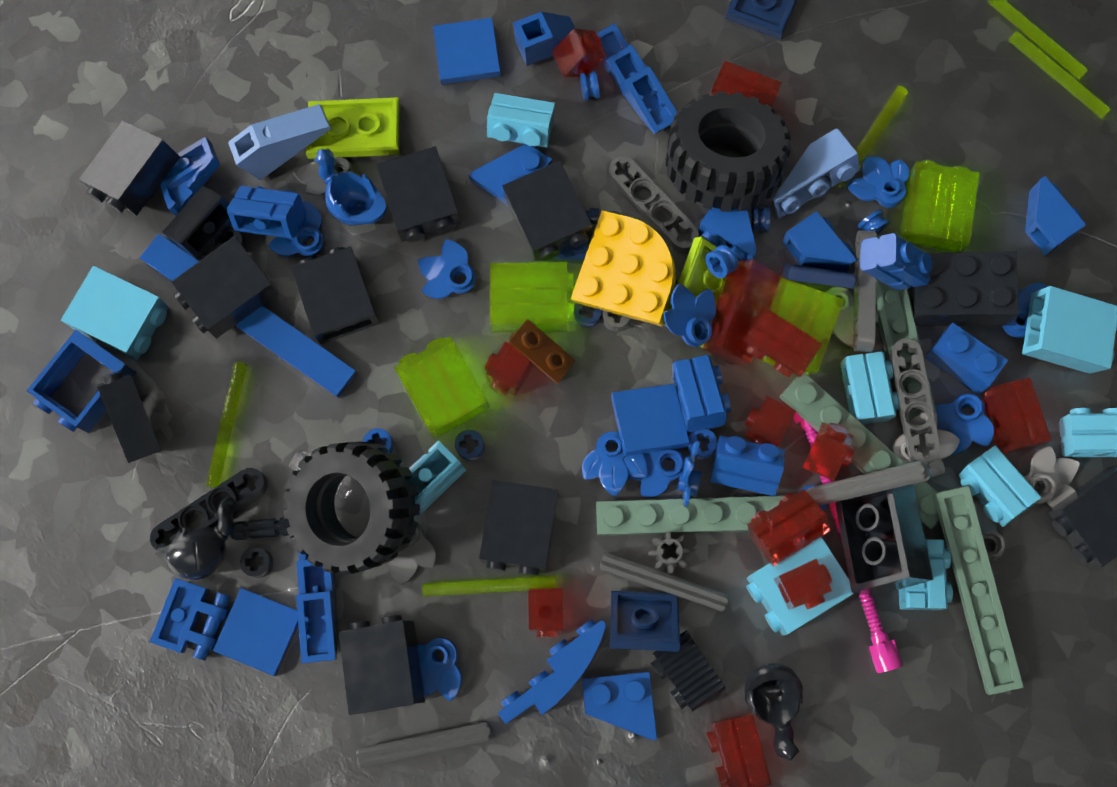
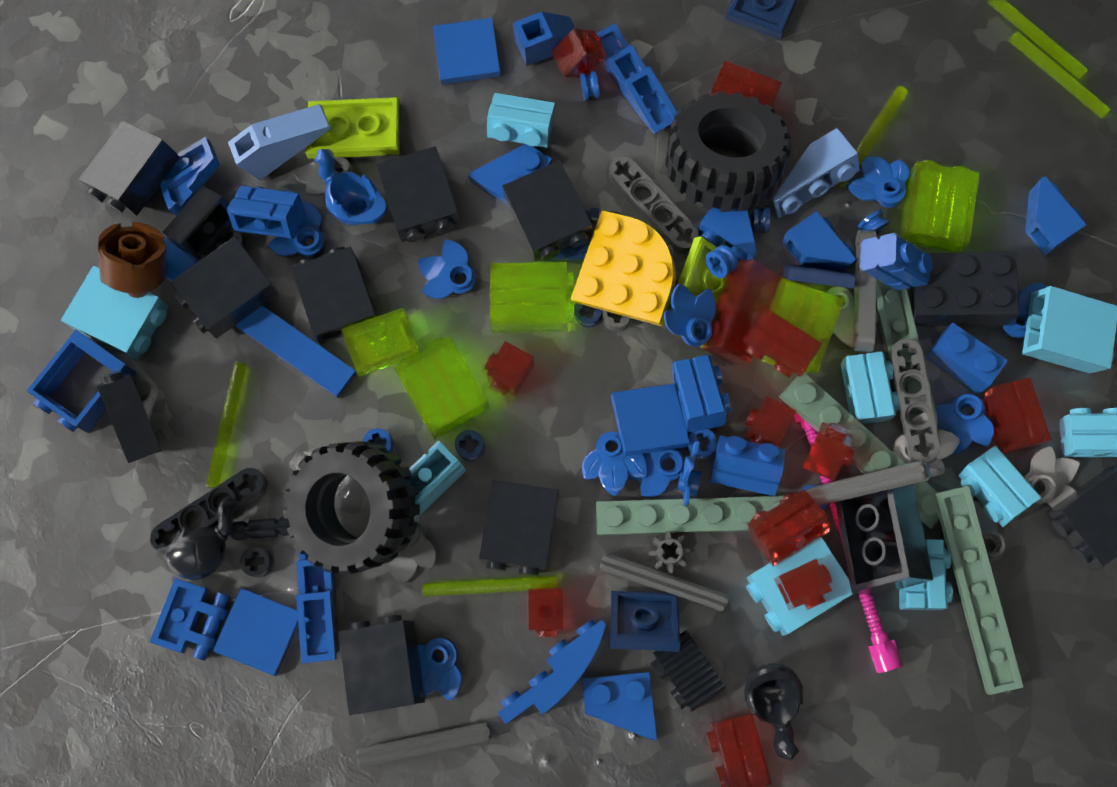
(132, 258): none -> reddish brown brick
(381, 342): none -> clear neon green slope
(541, 351): reddish brown hinge -> none

